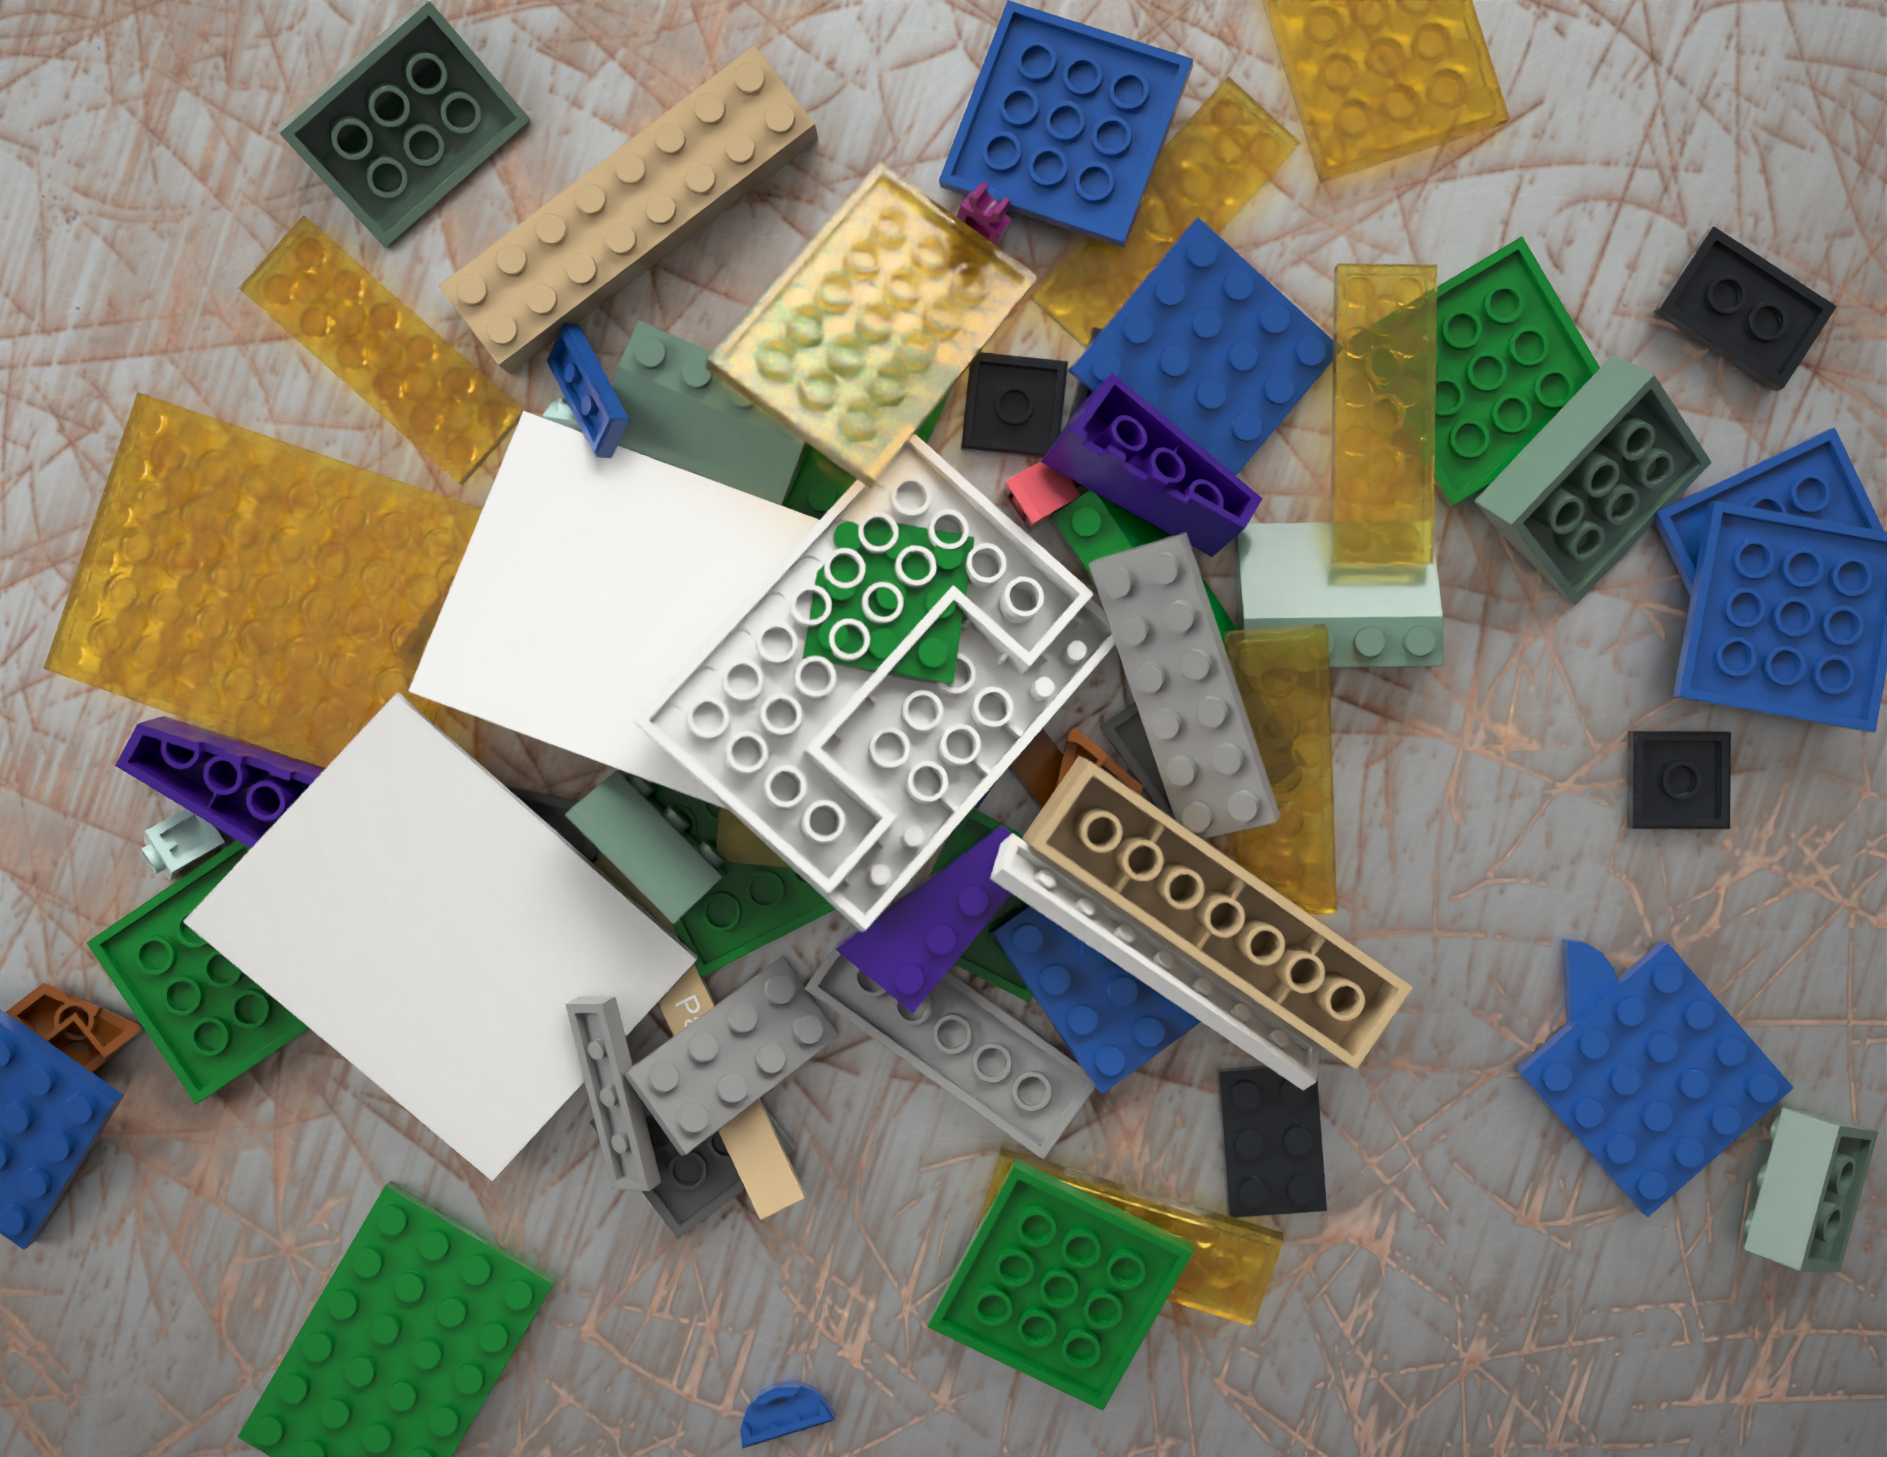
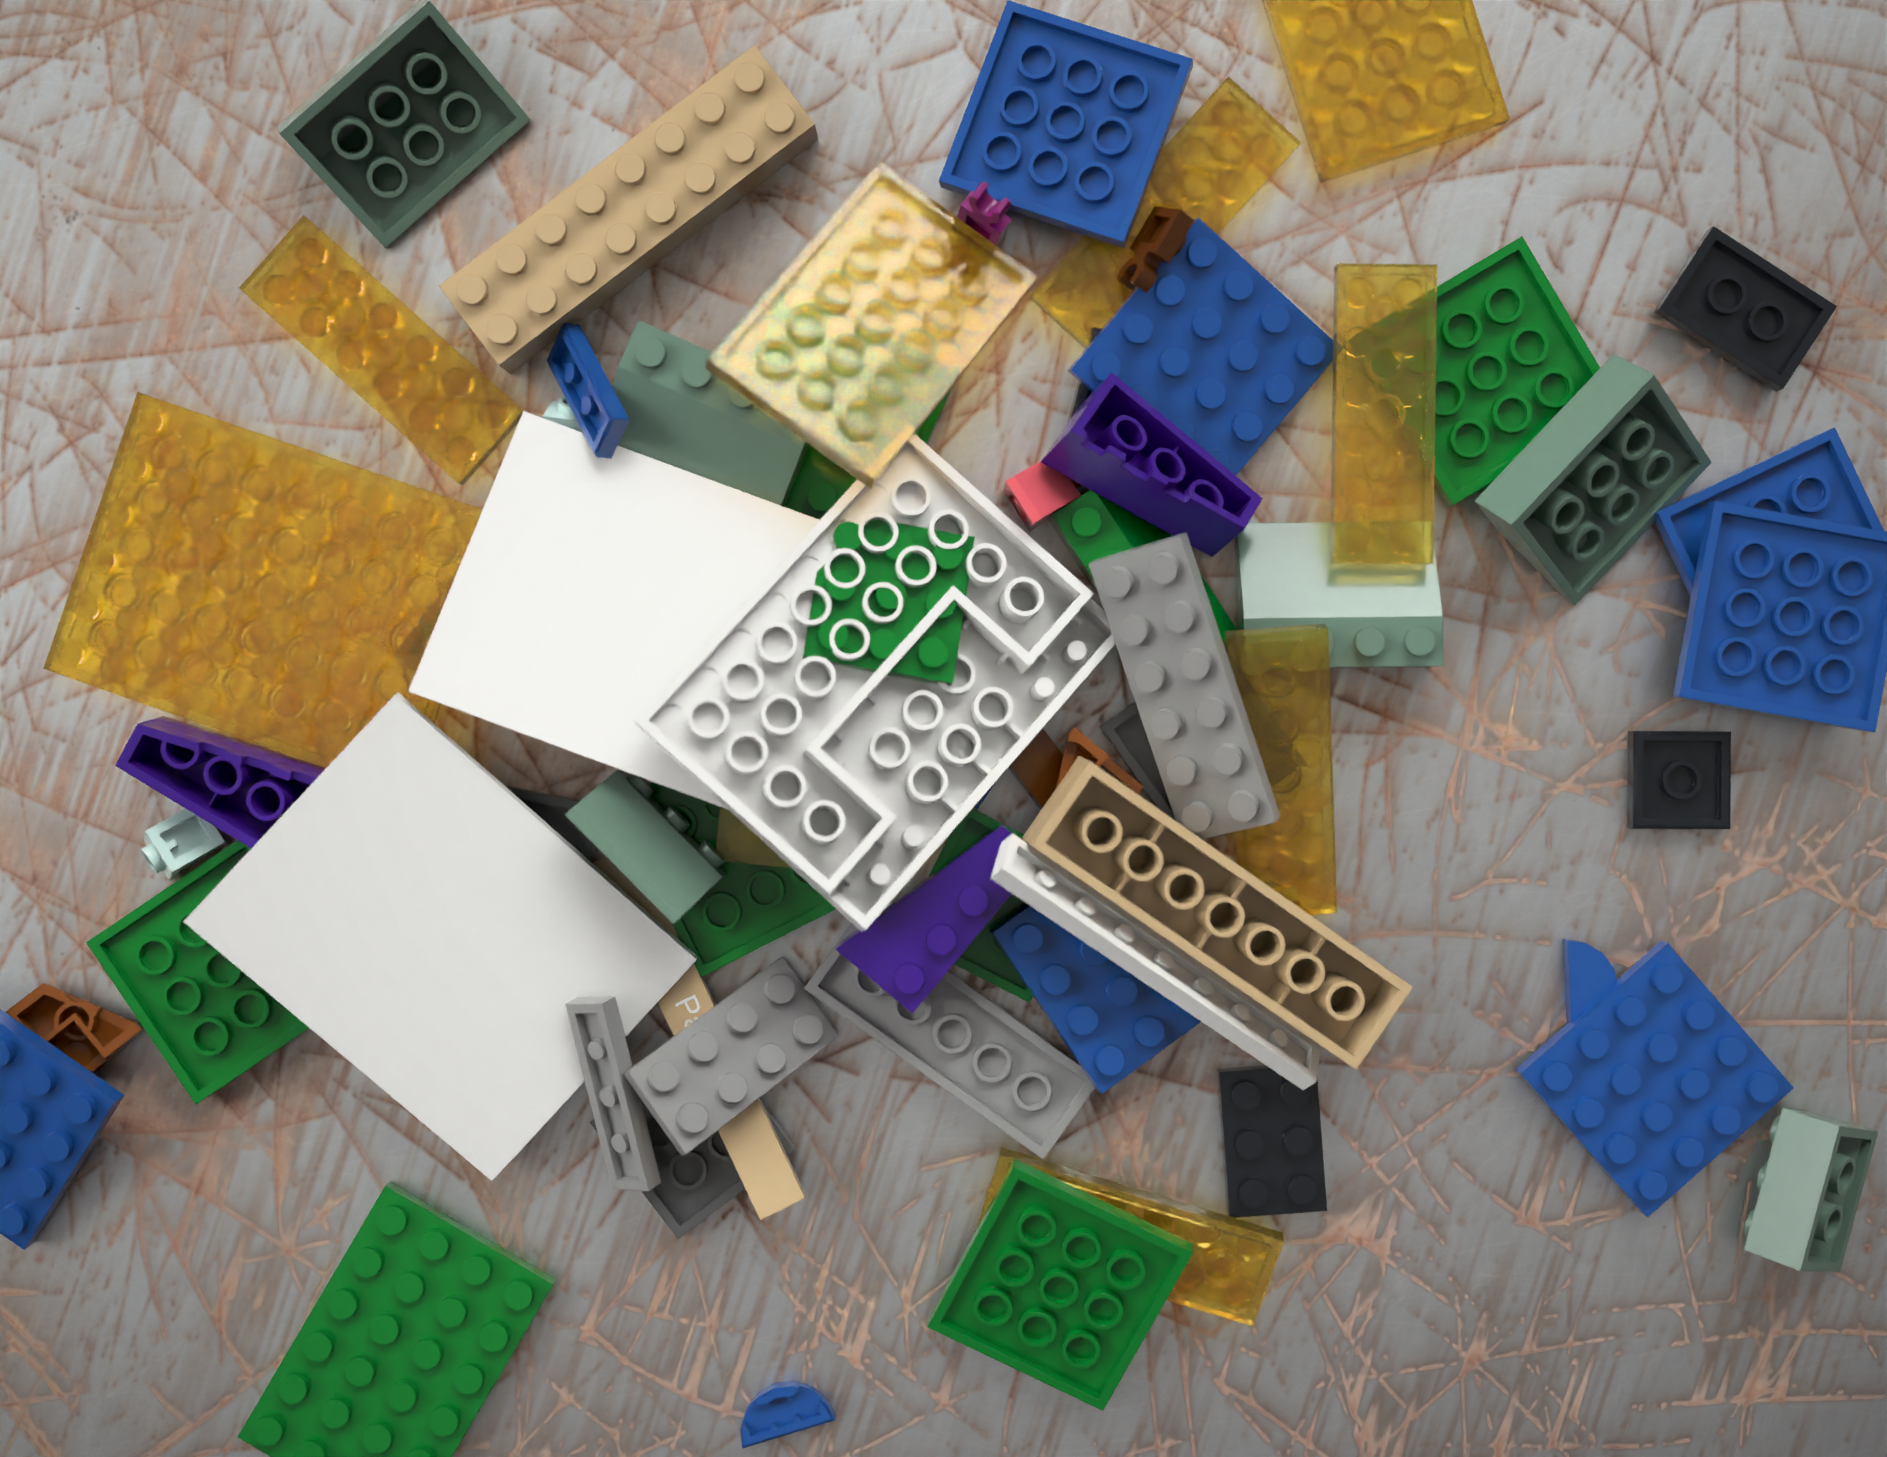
(1013, 405): black tile -> none
(1157, 242): none -> reddish brown plate

